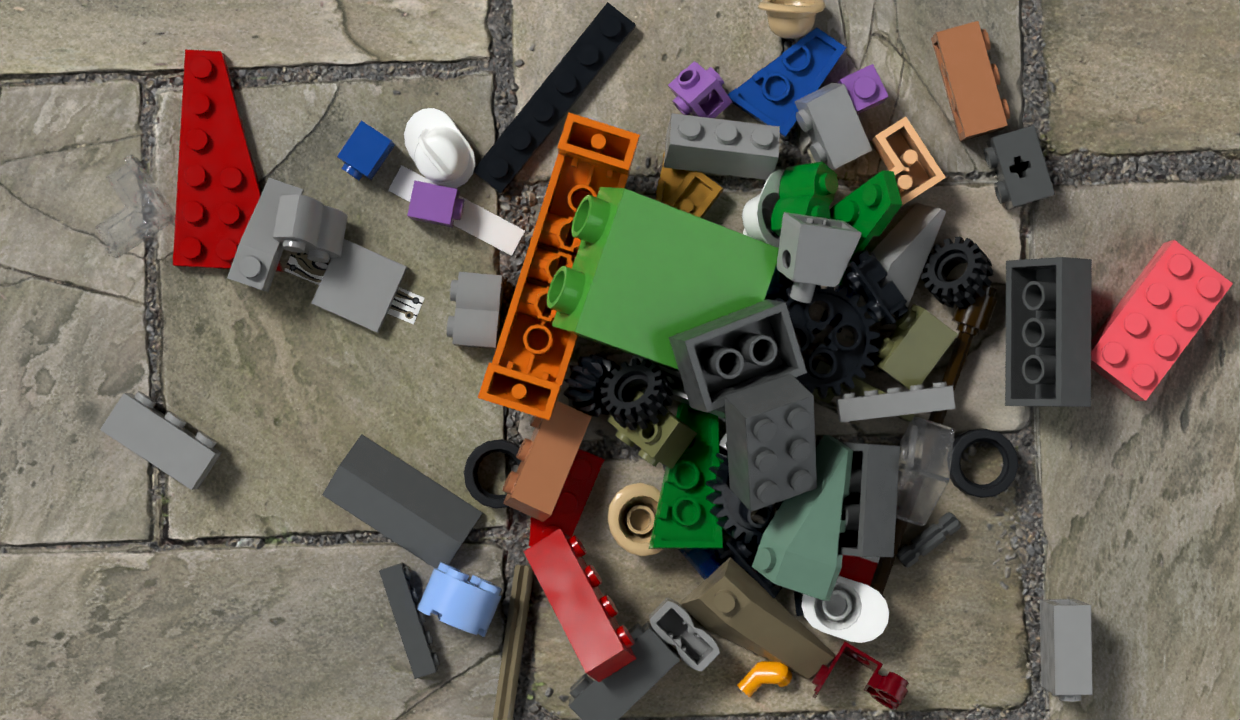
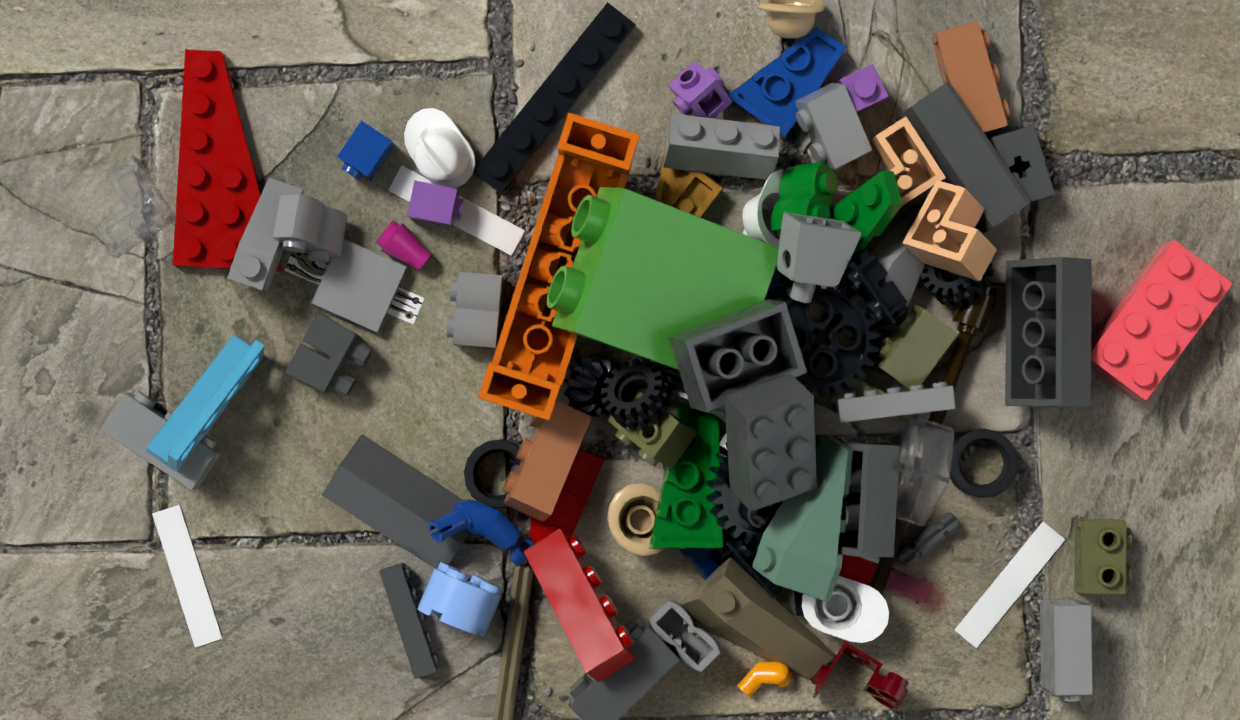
(187, 576): none -> white sticker
(205, 402): none -> medium azure fence
(336, 342): none -> dark grey hips
(403, 245): none -> dark pink cone
(485, 521): none -> blue arm
(909, 586): none -> clear pink pin
(947, 234): none -> light nougat brick
(966, 155): none -> dark grey slope
(1009, 584): none -> white sticker
(1101, 556): none -> olive brick

